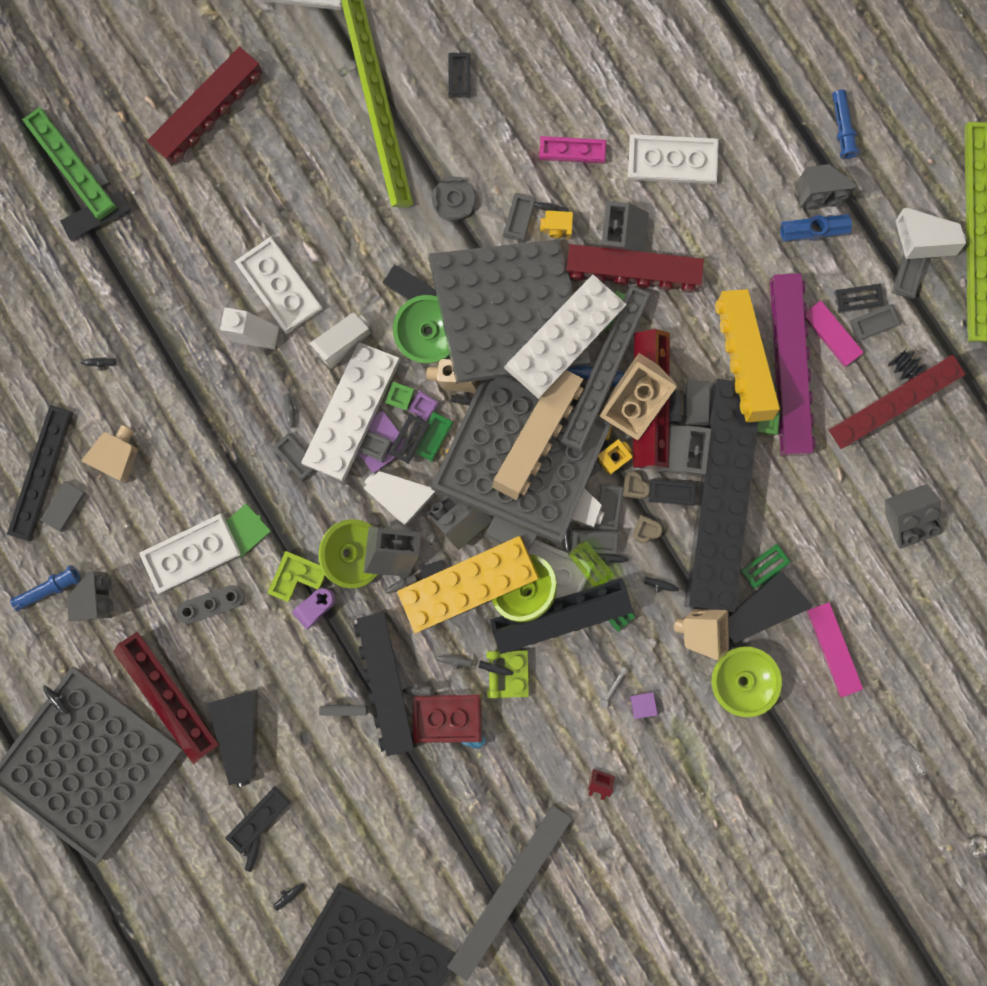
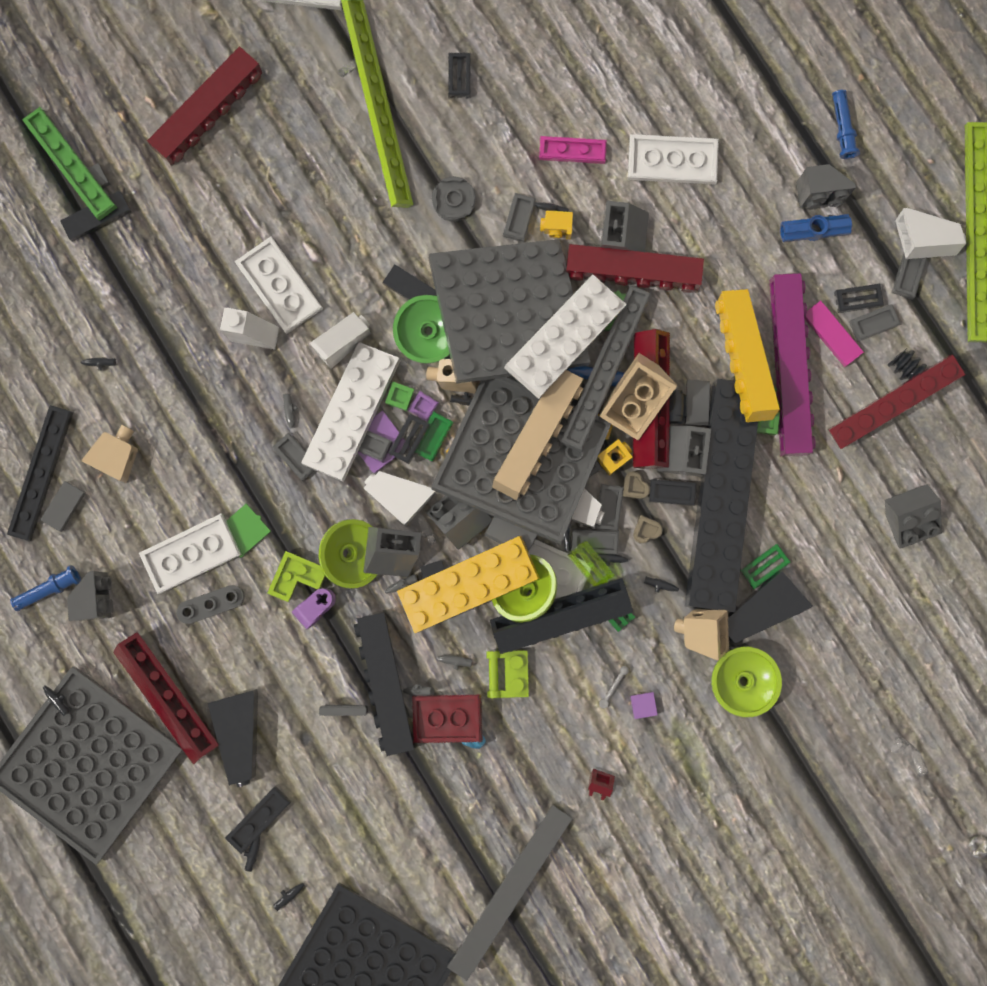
(495, 668): black helmet -> none
(834, 649): dark pink tile -> none

